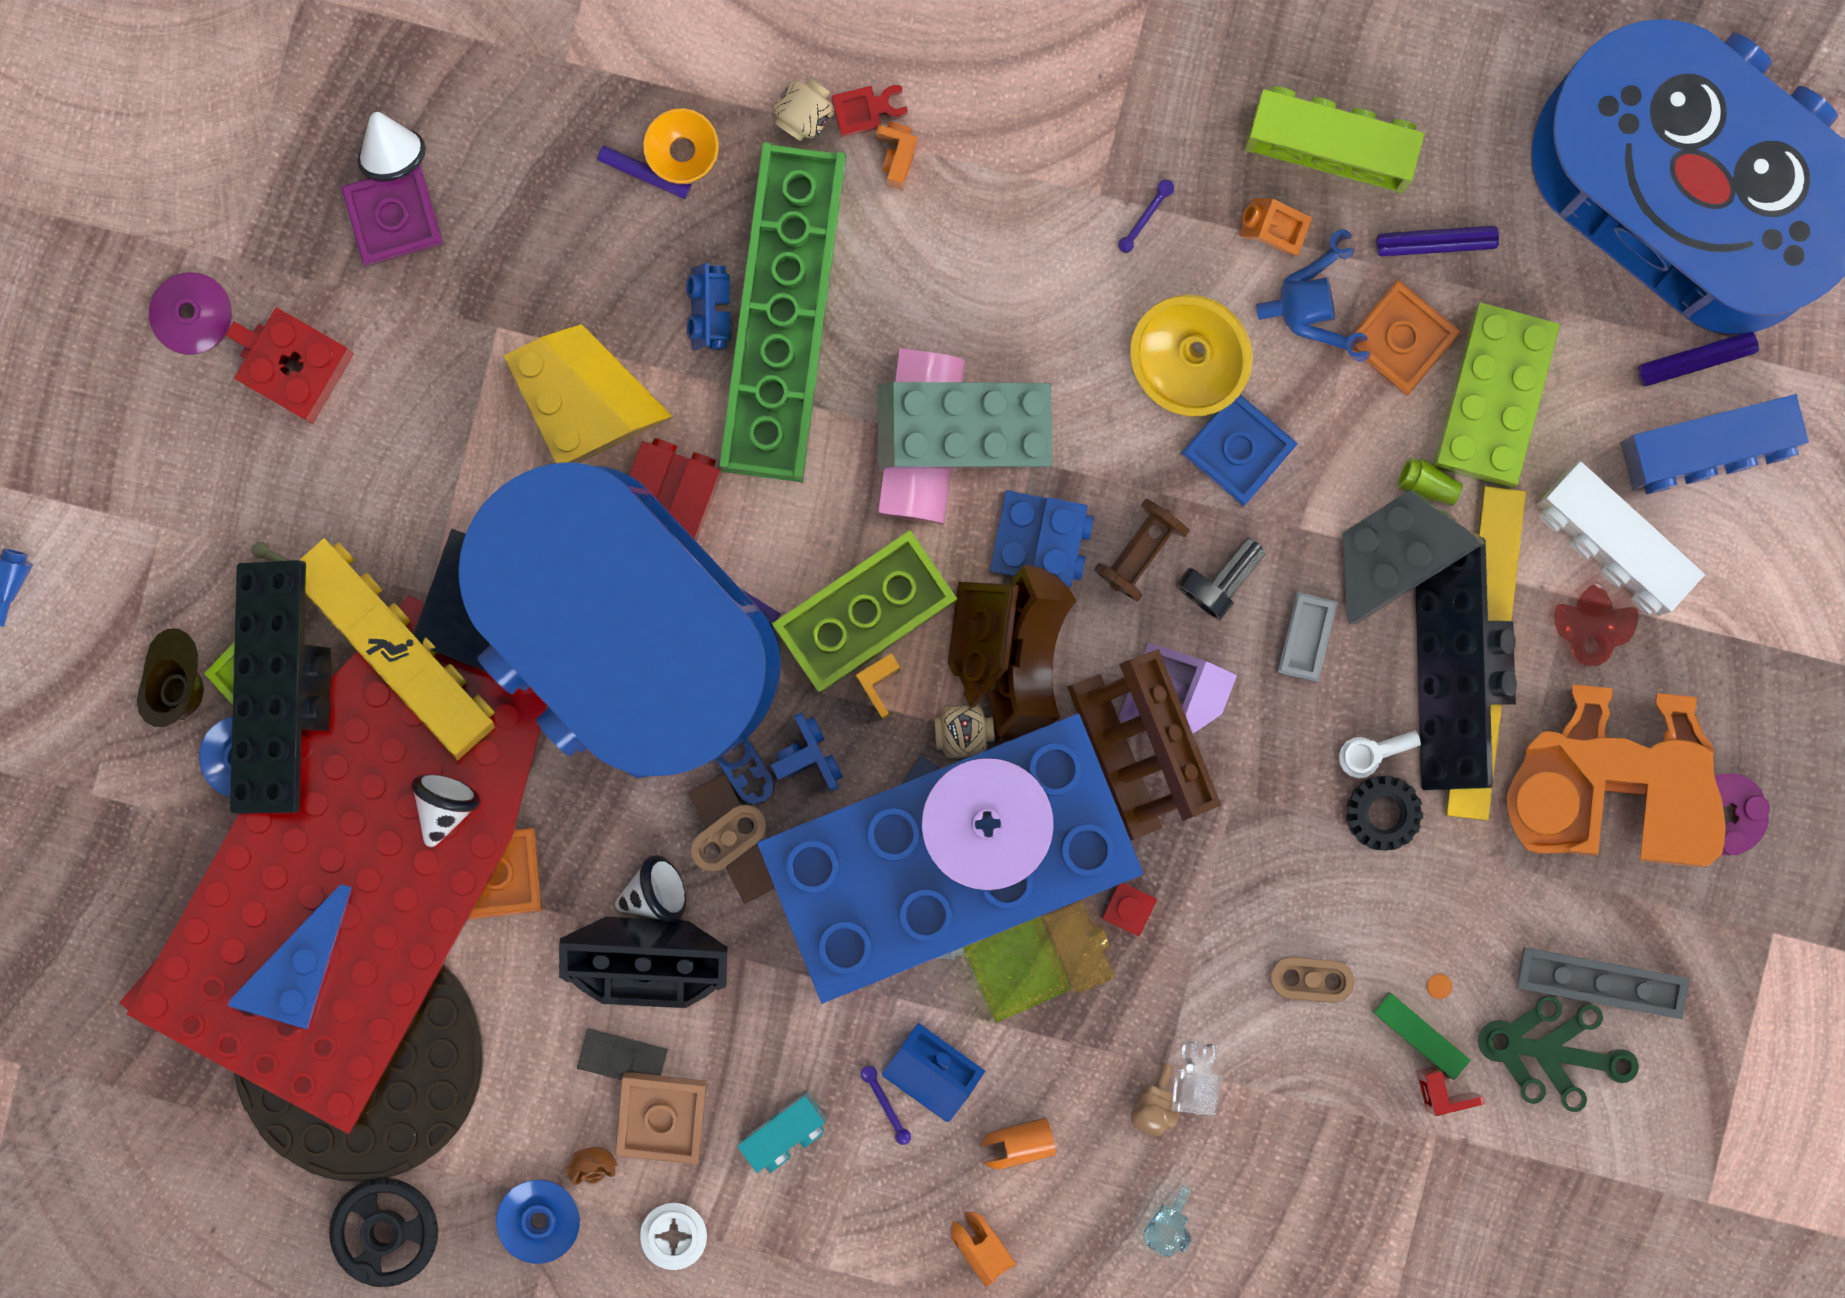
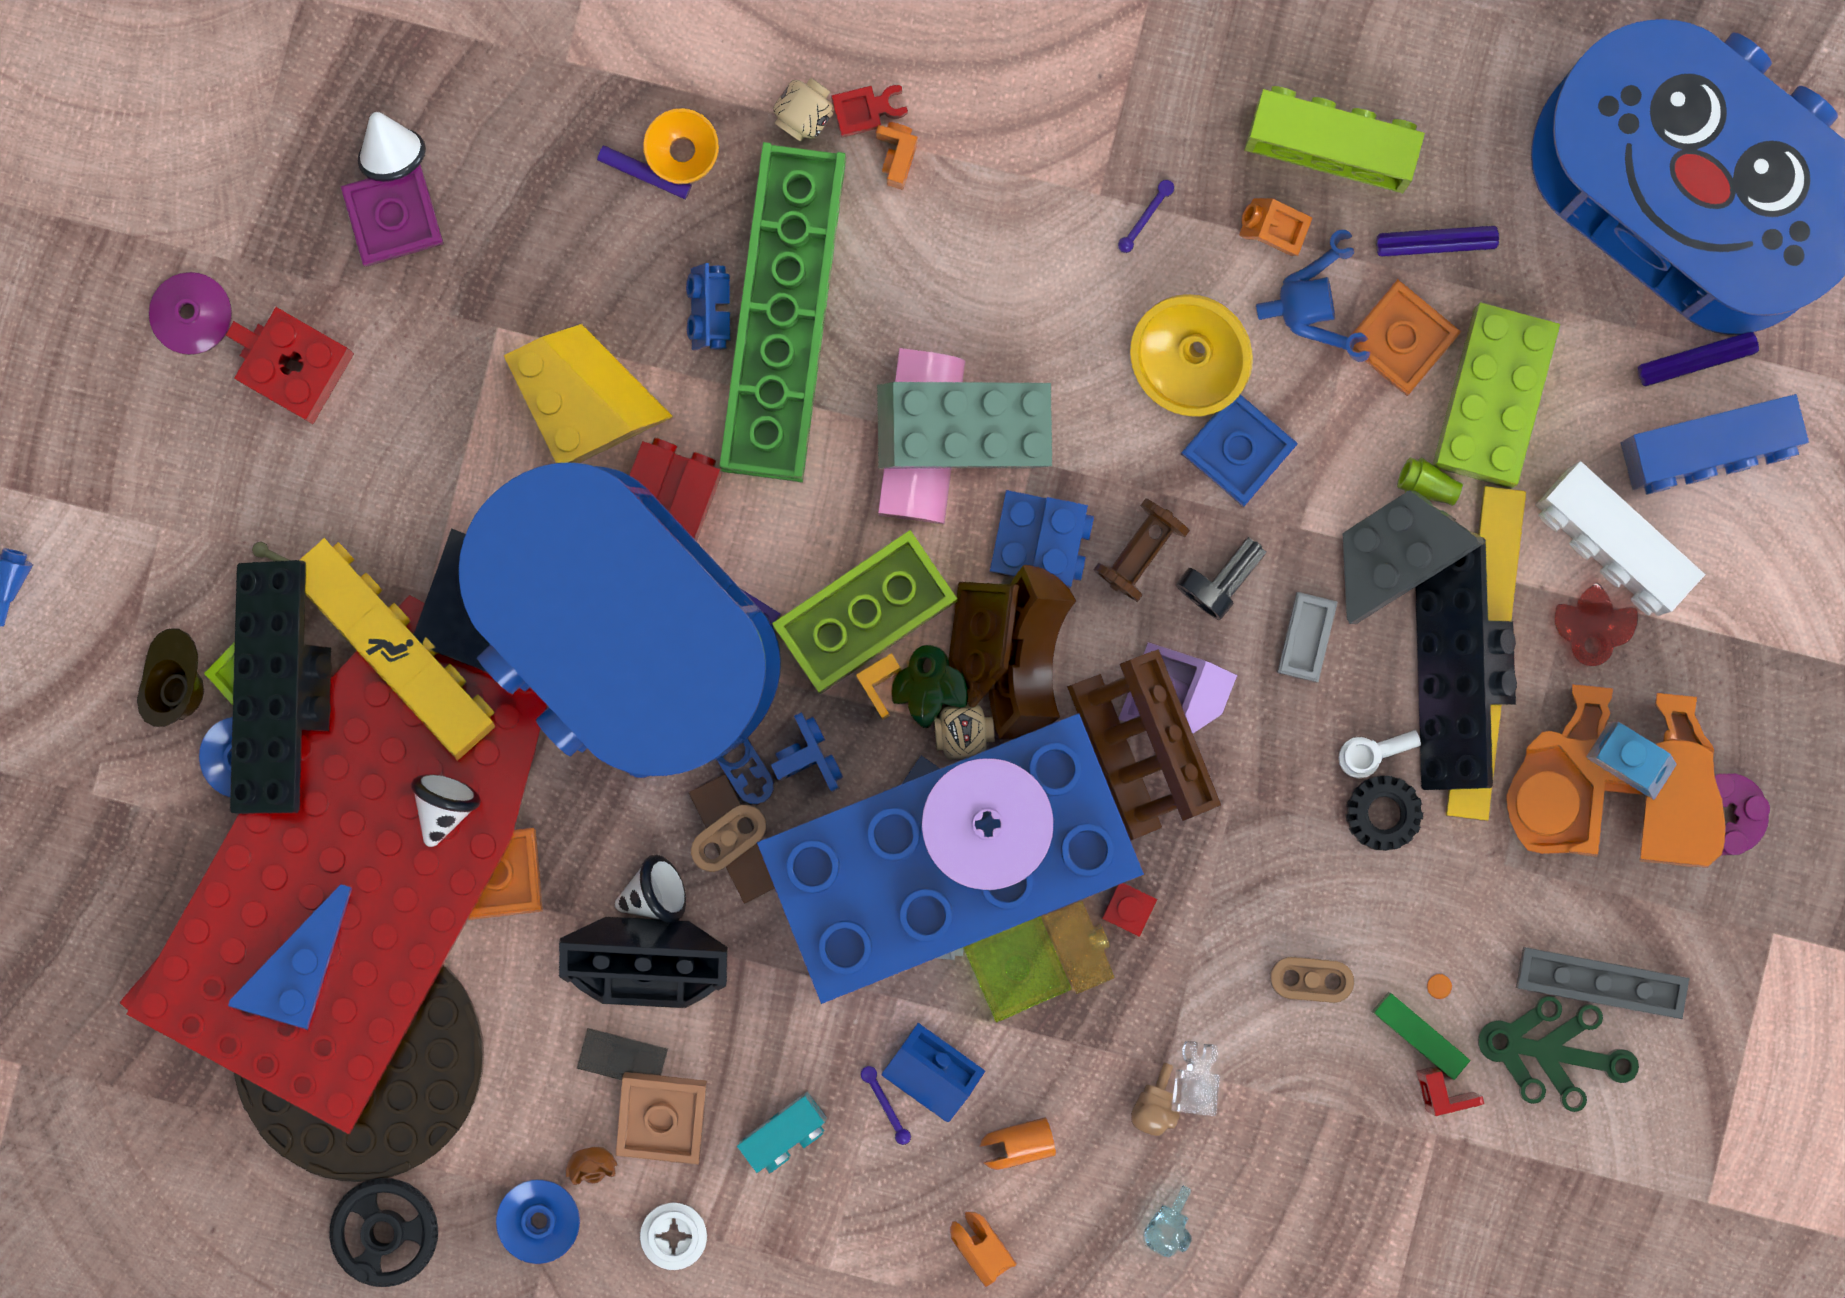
(929, 690): none -> dark green plate
(1632, 758): none -> dark azure torso

